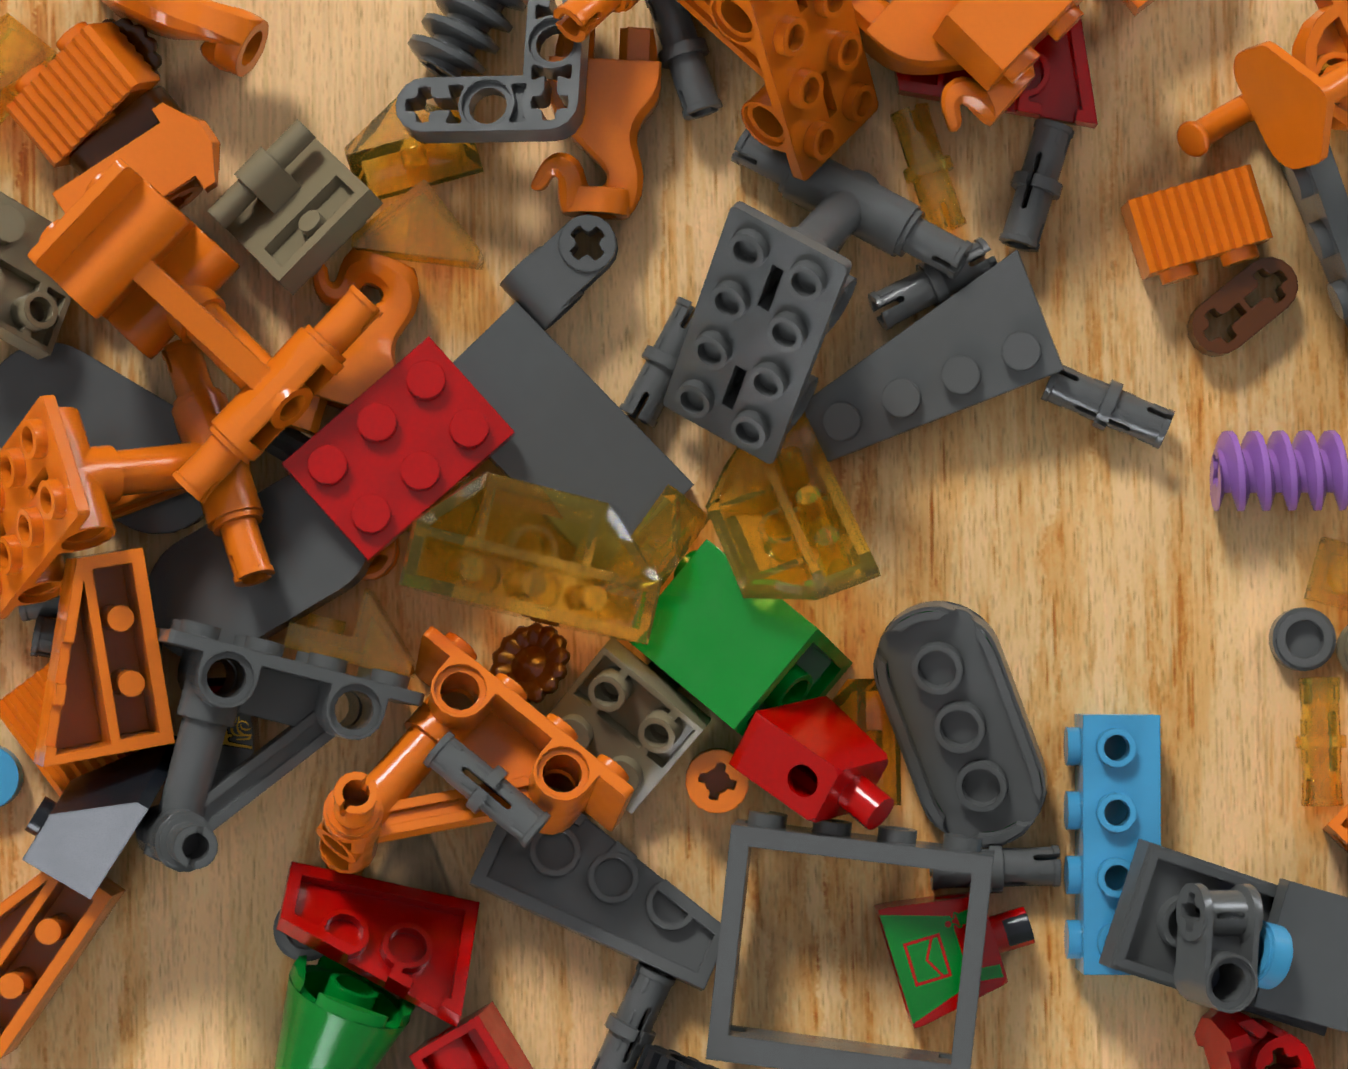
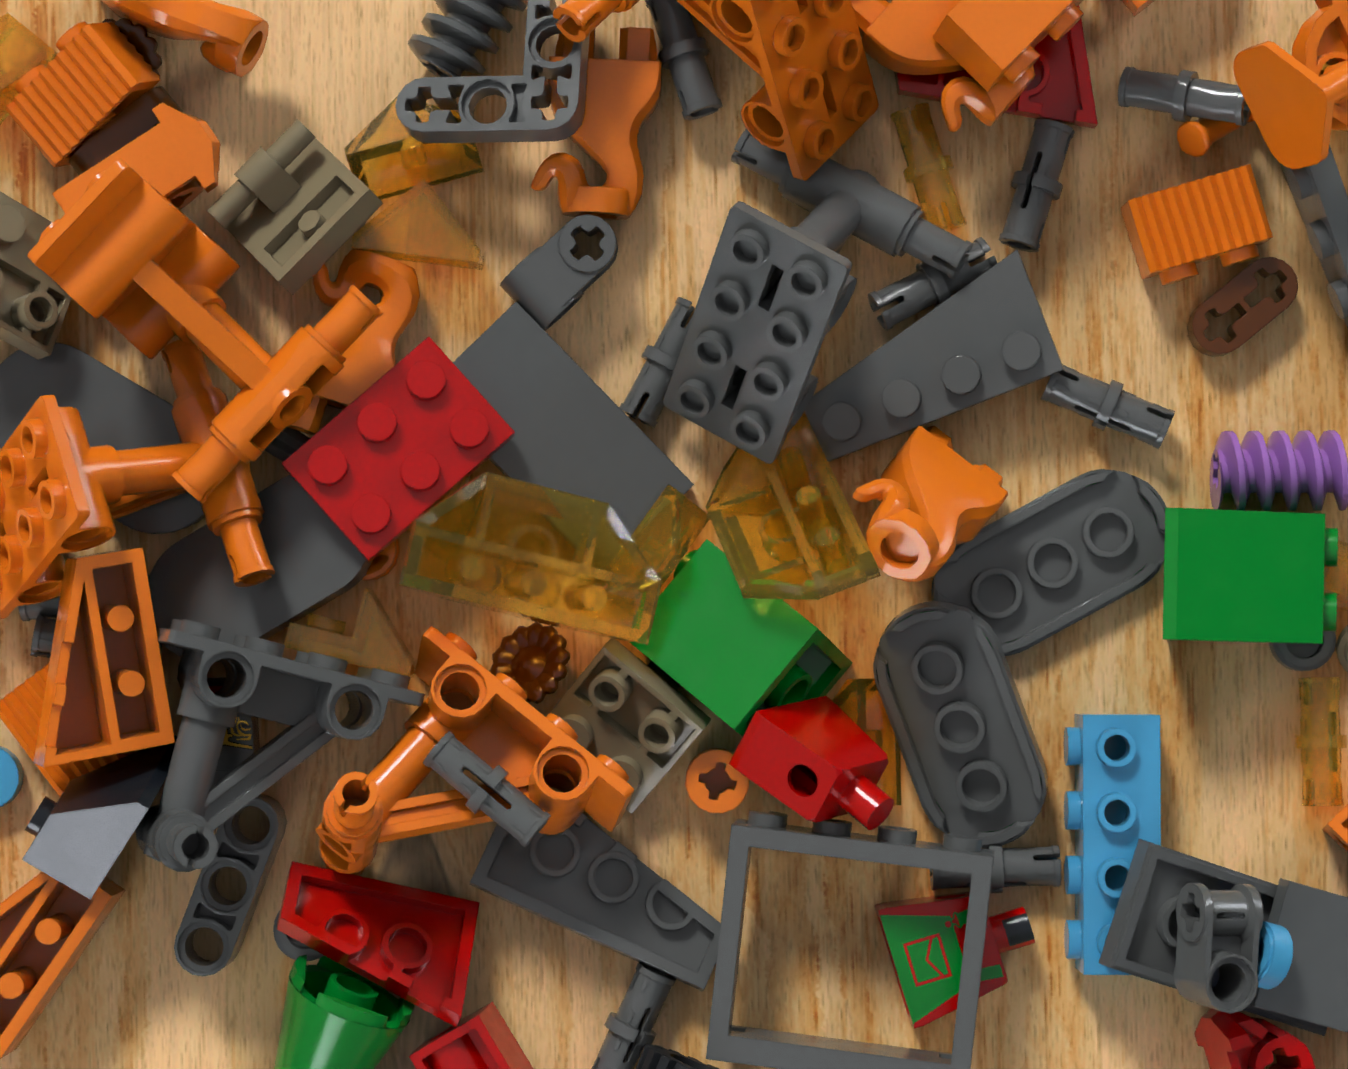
(212, 910): none -> dark grey beam
(927, 505): none -> orange hips
(1058, 557): none -> dark grey tile
(1183, 96): none -> dark grey pin
(1247, 576): none -> green slope

